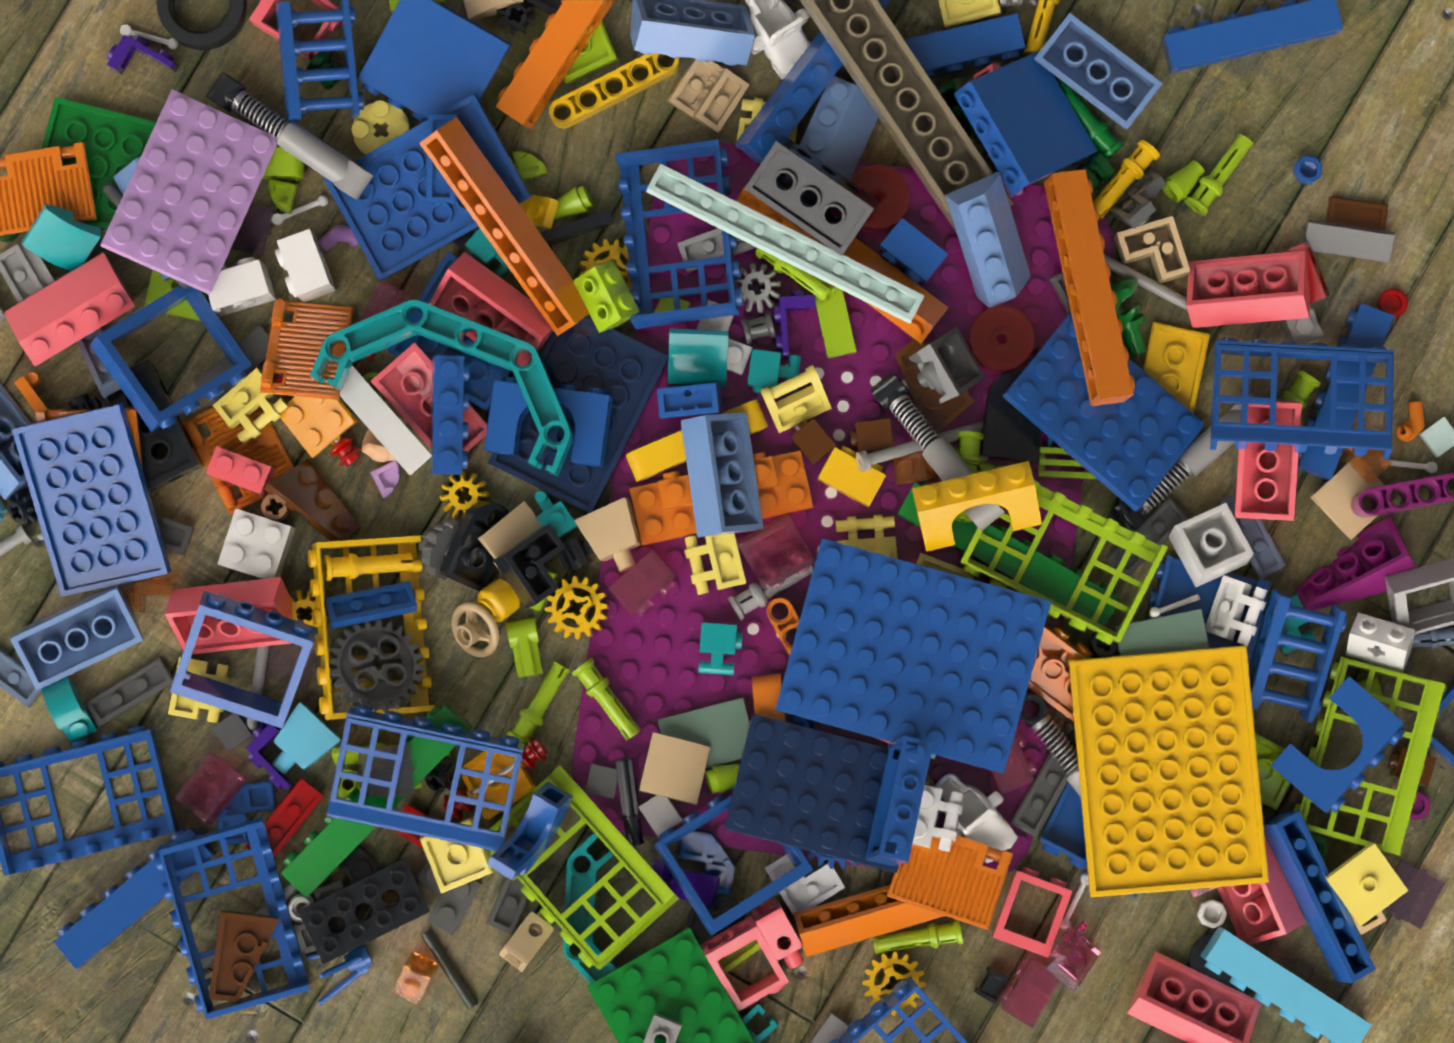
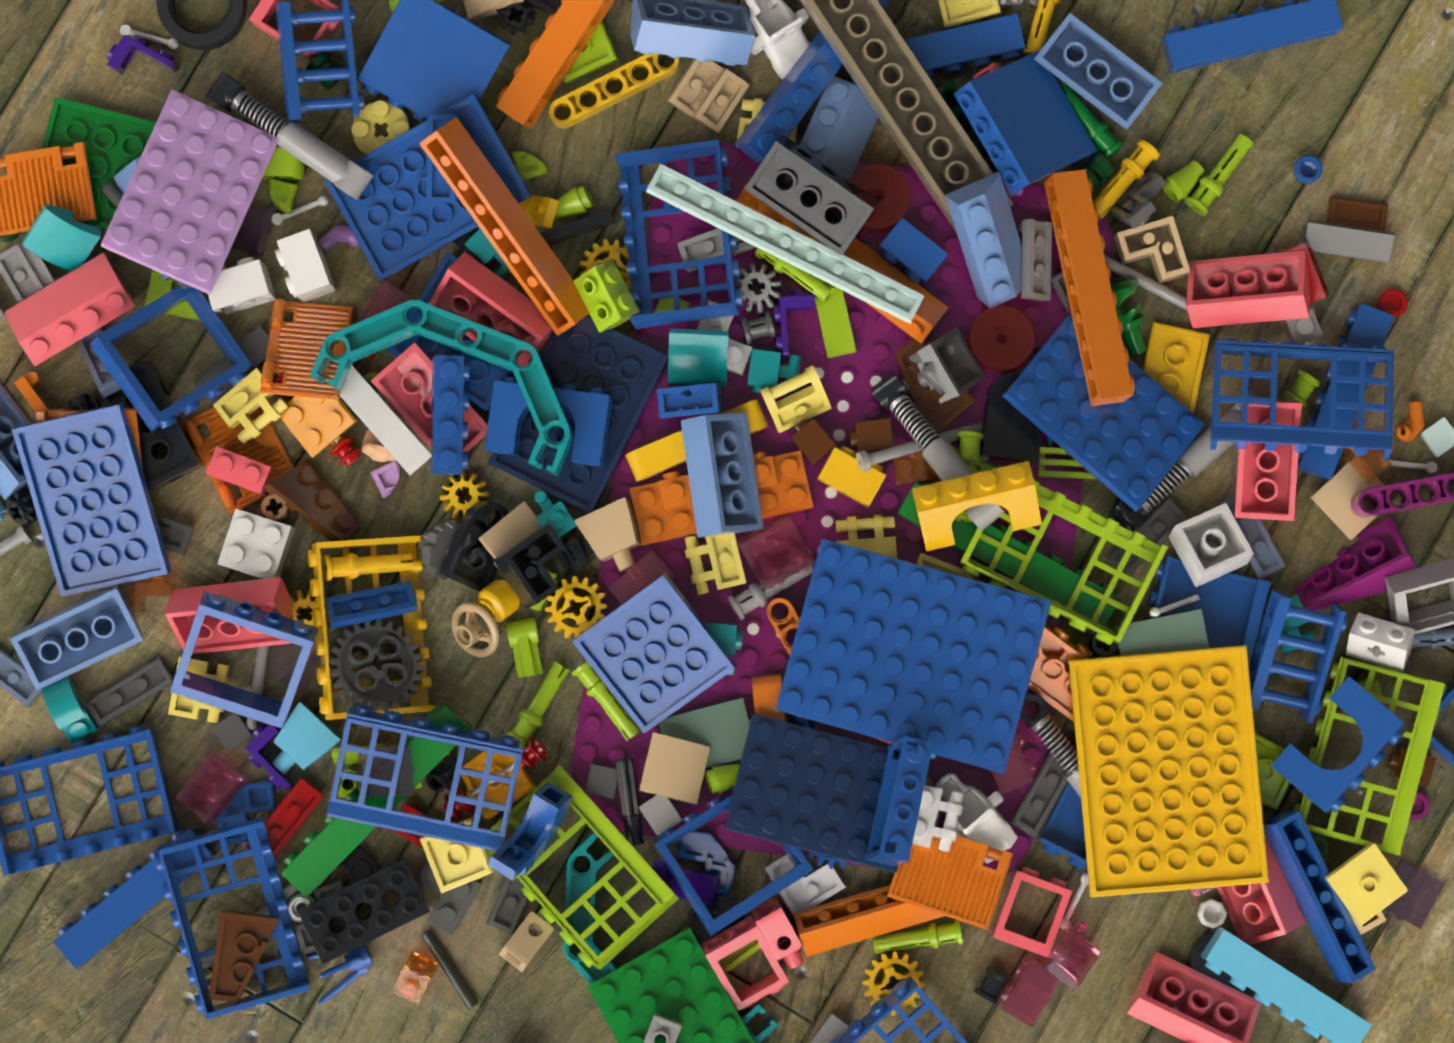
(654, 653): none -> plate
(1036, 260): none -> light grey hinge
(1228, 609): white plate -> none

